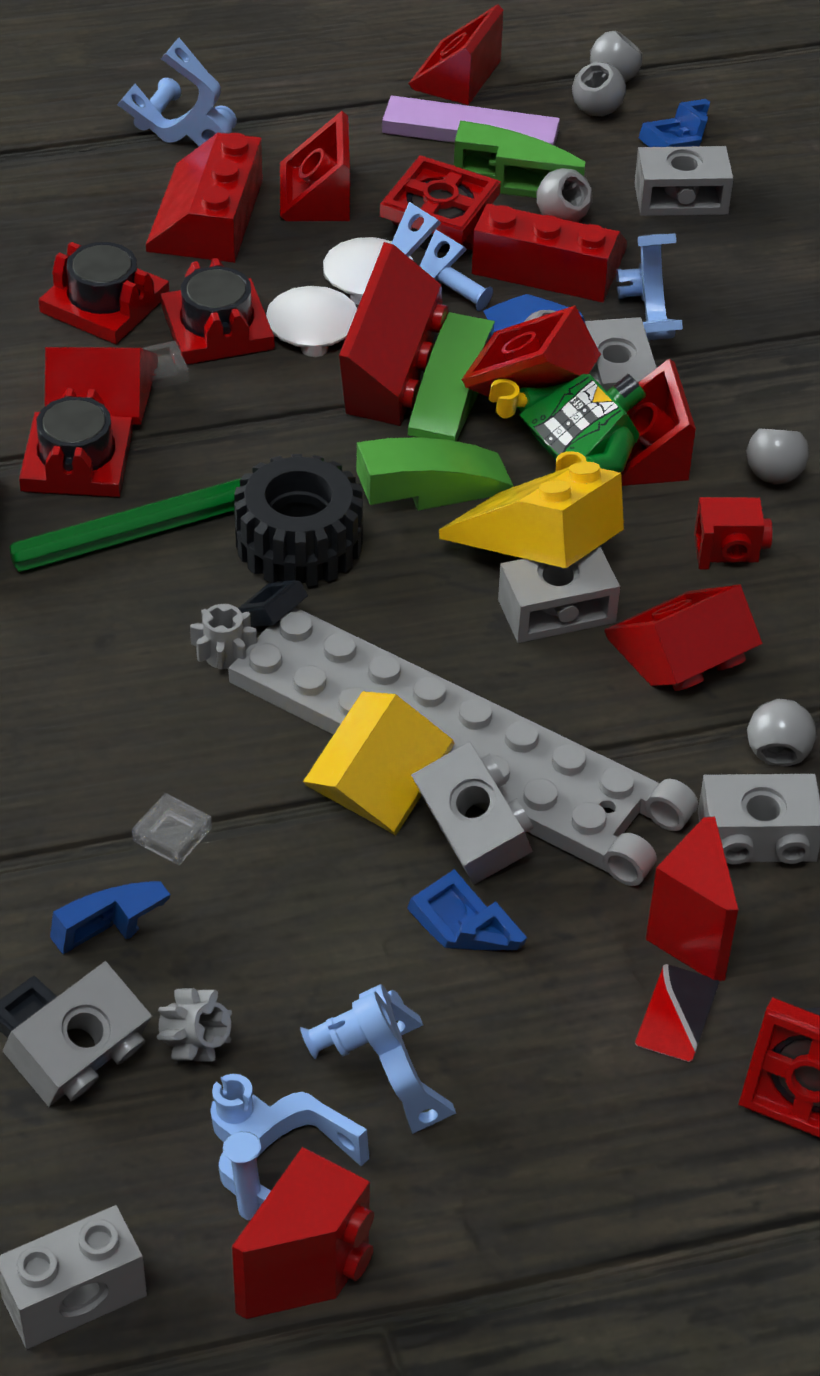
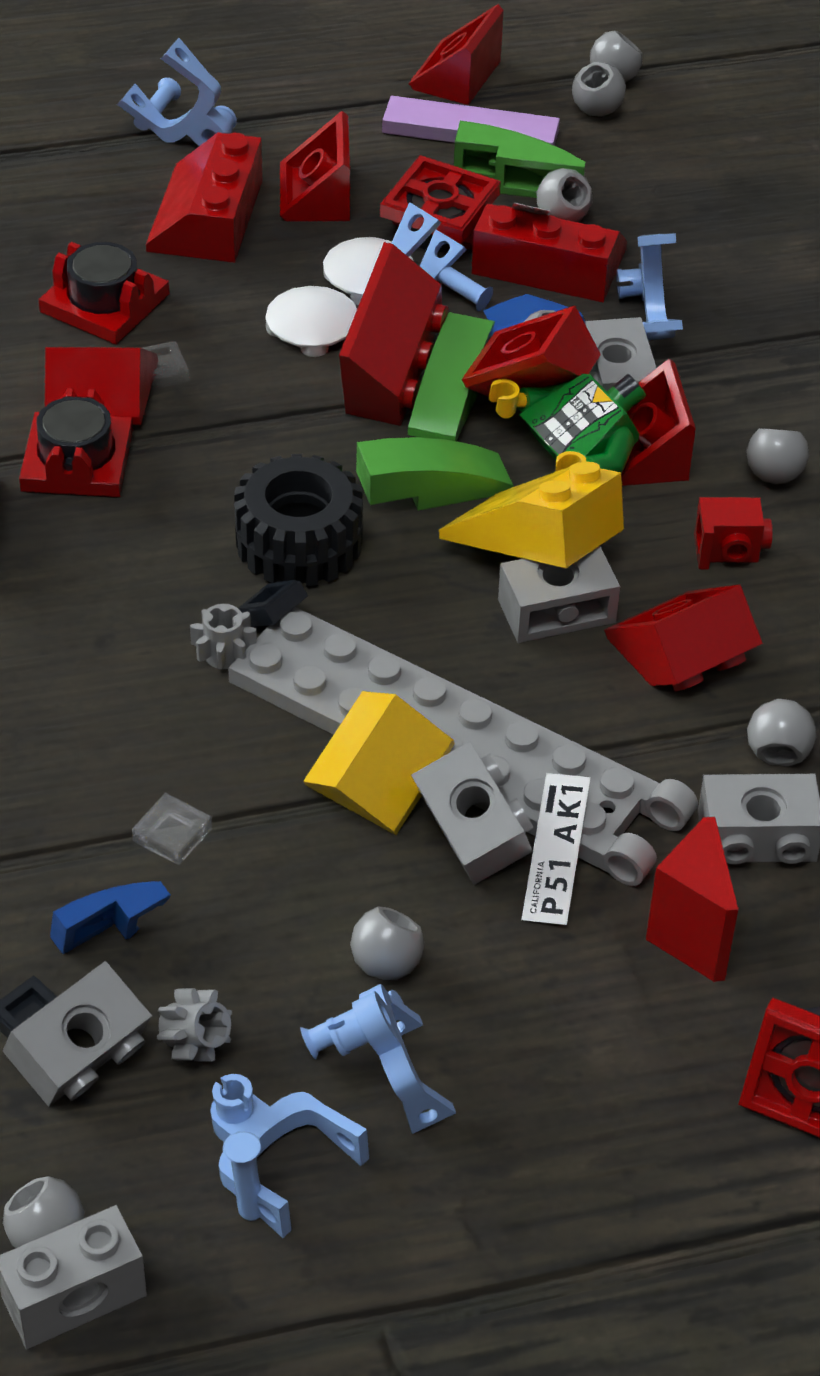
(40, 1209): none -> light grey piece
(123, 526): green axle -> none
(218, 314): piece -> none
(303, 1239): red slope -> none
(387, 944): none -> light grey piece
(461, 919): blue slope -> none
(530, 209): none -> sticker
(556, 849): none -> white sticker
(677, 1013): sticker -> none
(681, 131): blue slope -> none
(683, 180): light grey brick -> none

